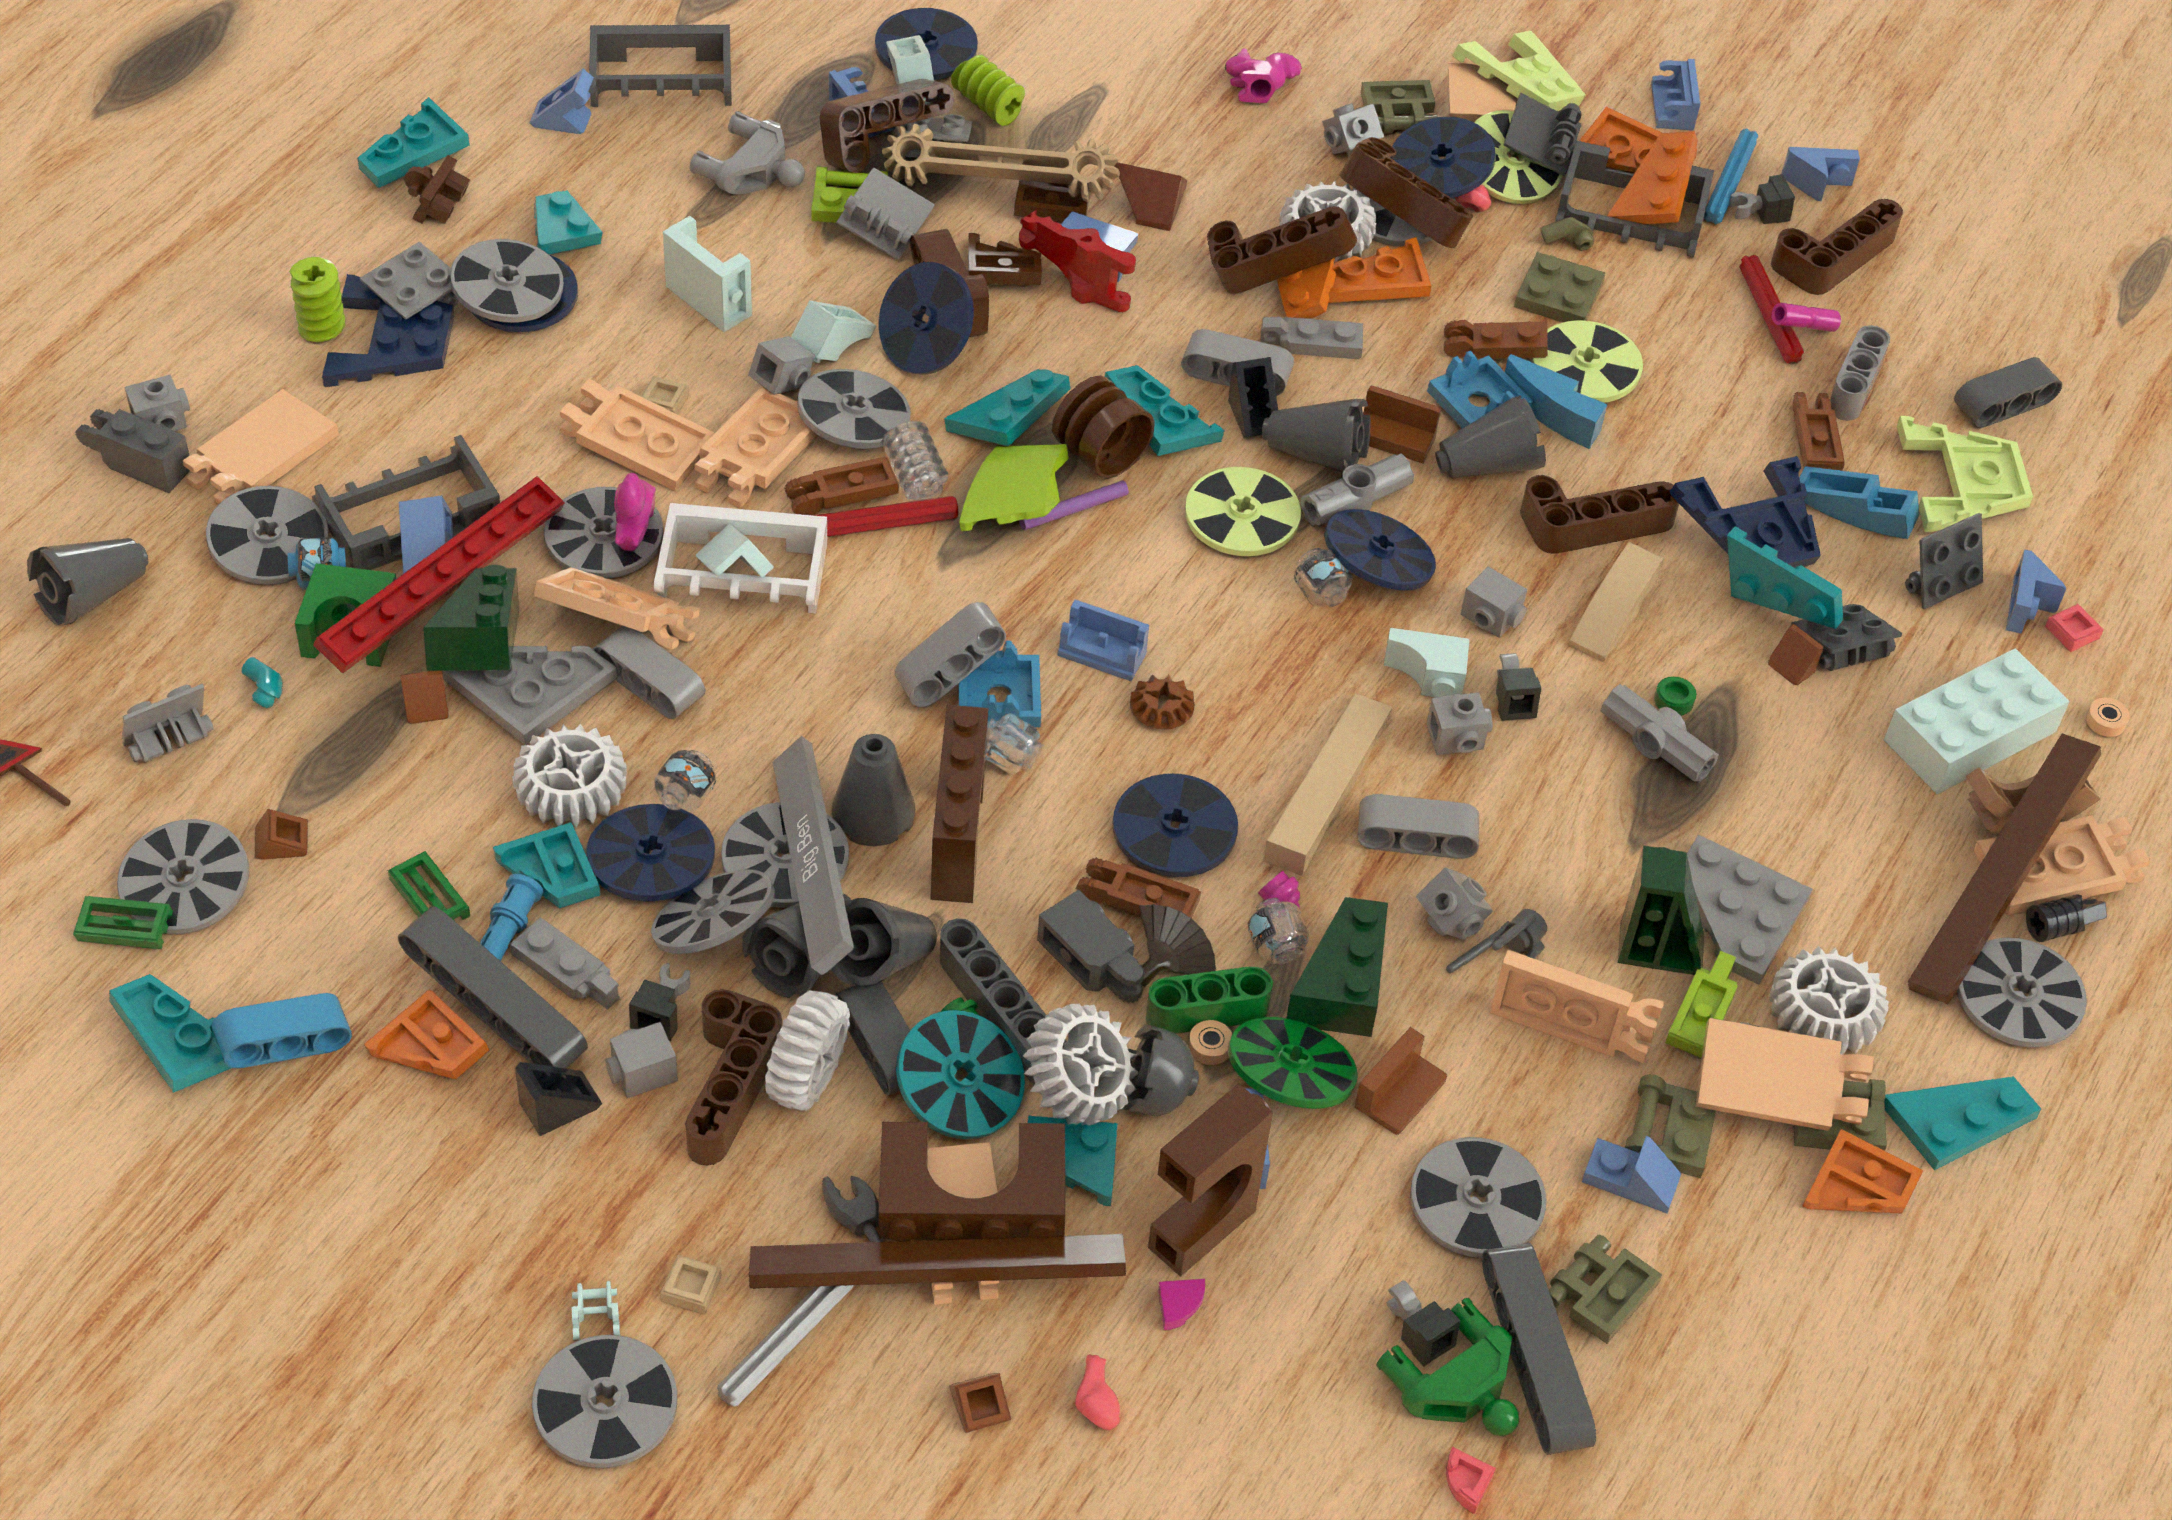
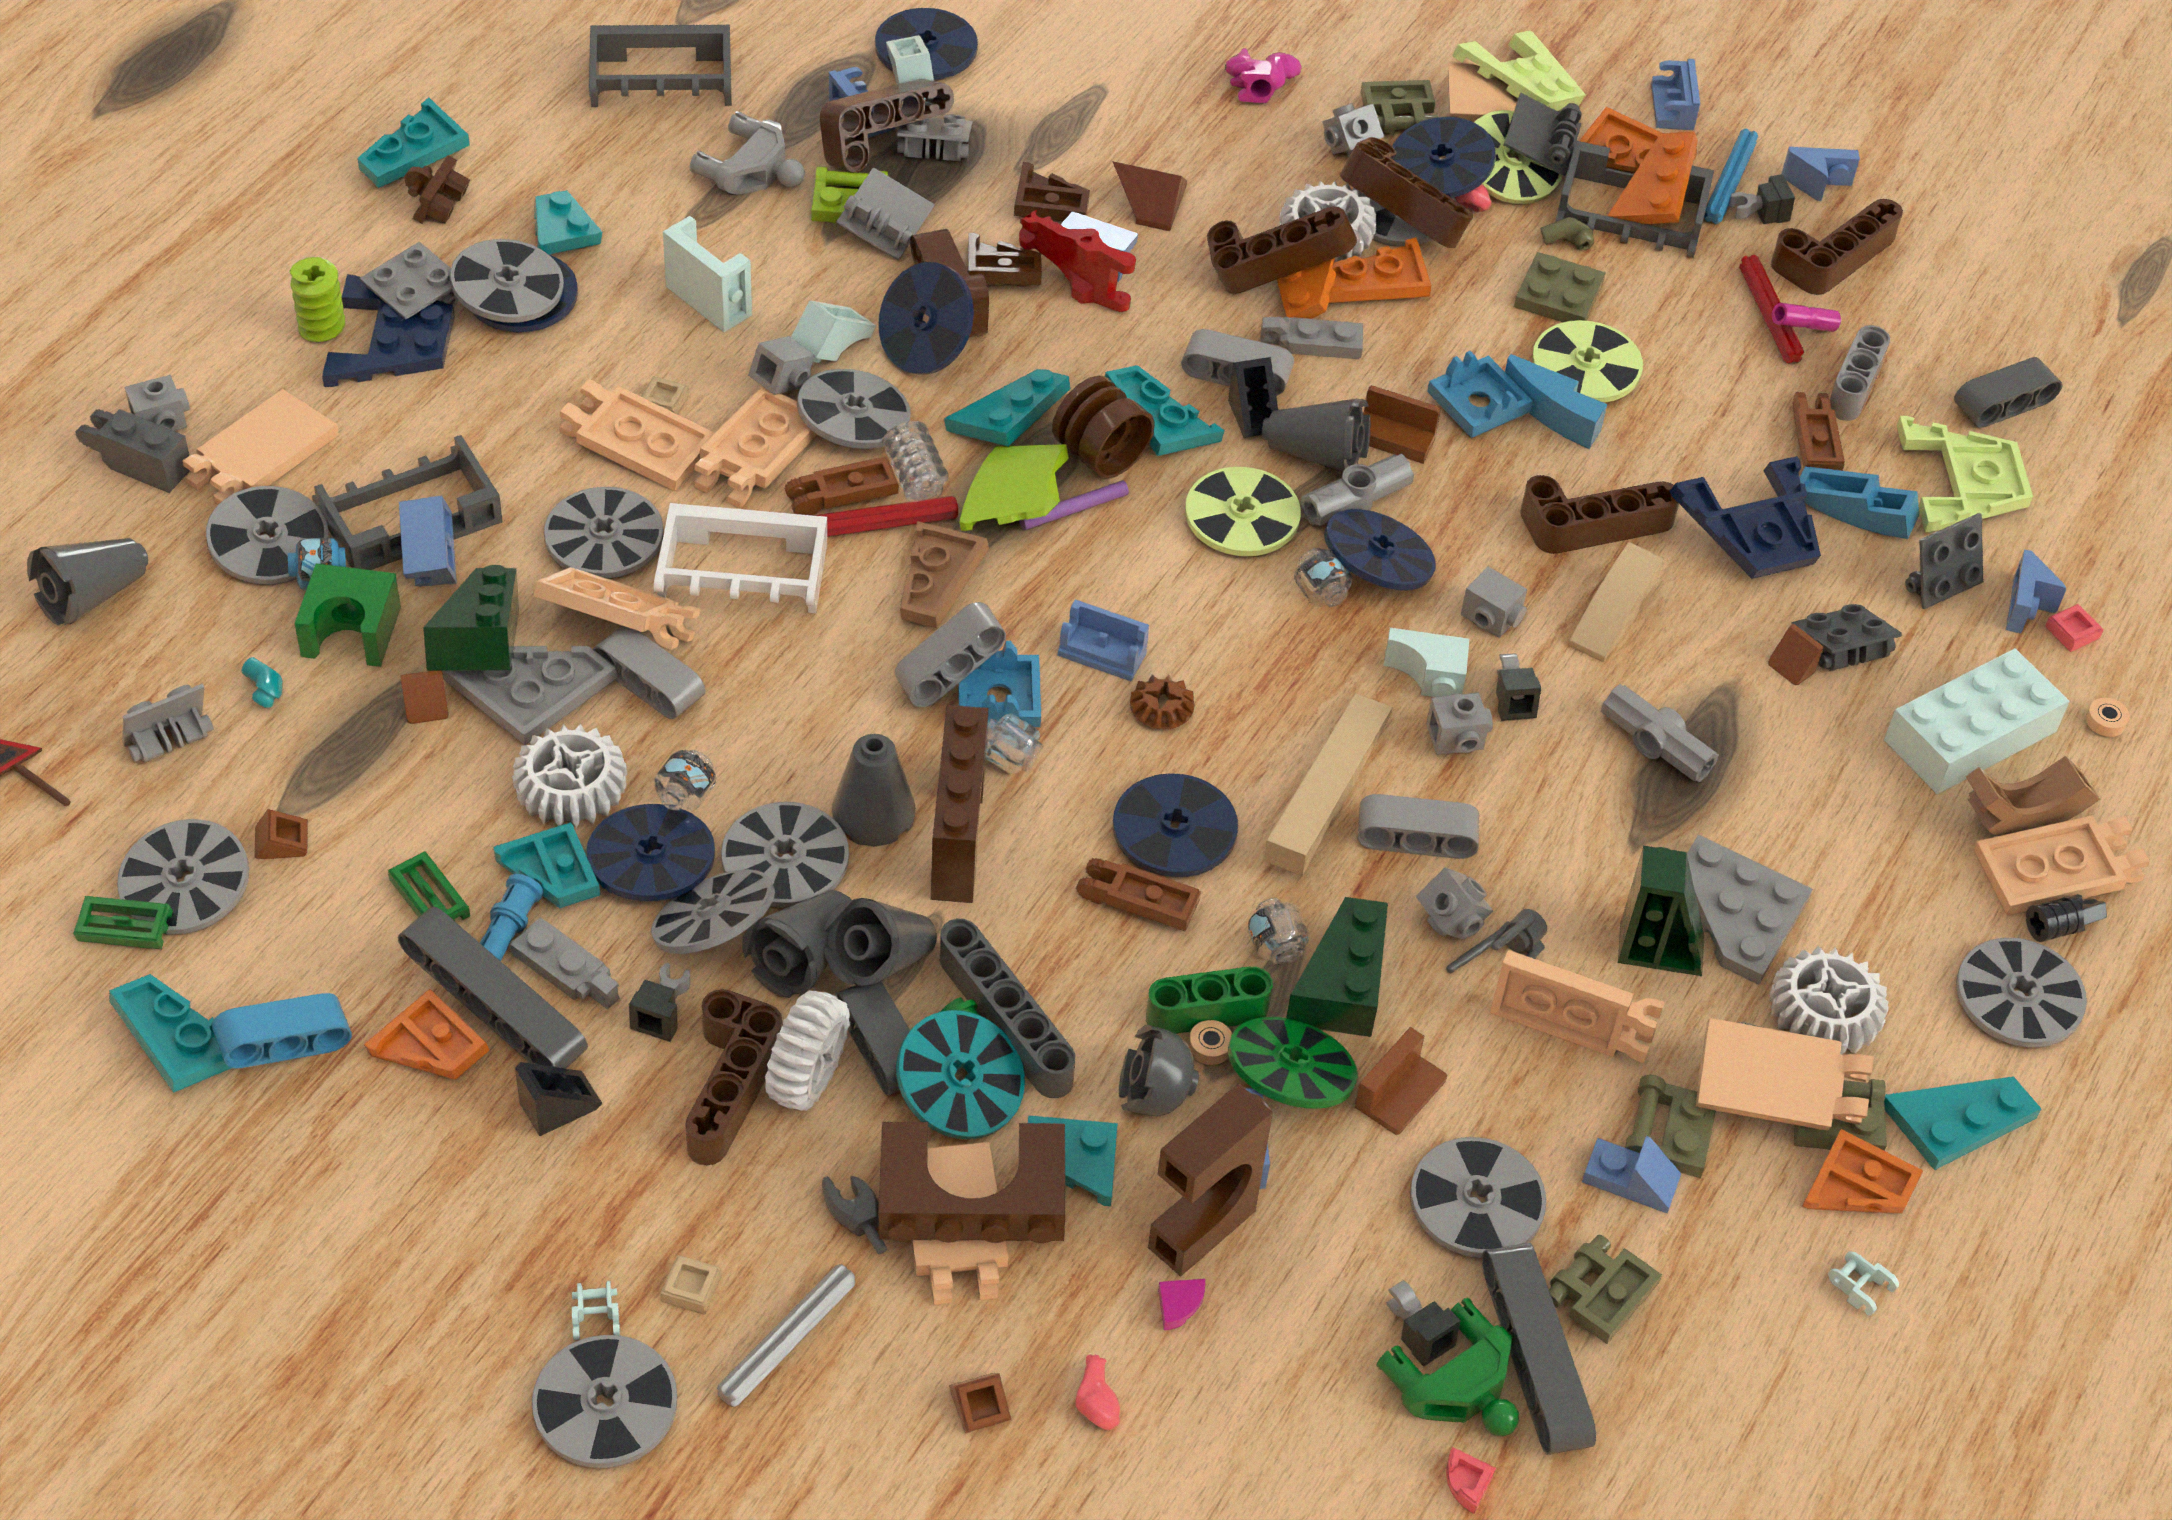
(438, 575): red tile -> none
(565, 106): medium blue slope -> none
(633, 508): dark pink animal -> none
(642, 1060): light grey brick -> none
(727, 548): light aqua panel -> none
(812, 857): light grey tile -> none
(936, 1261): reddish brown tile -> none
(938, 572): none -> medium nougat wing
(989, 89): lime piece -> none
(1000, 162): tan arm -> none
(1090, 1055): white gear -> none
(1091, 947): dark grey hinge -> none
(1174, 943): dark brown hand -> none
(1282, 888): dark pink plate -> none
(1494, 443): dark grey cone -> none
(1496, 339): dark orange hinge -> none
(1675, 694): green tile -> none
(1706, 998): lime hinge -> none
(1771, 583): teal wing -> none
(1868, 1272): none -> light aqua piece
(2004, 869): reddish brown tile -> none

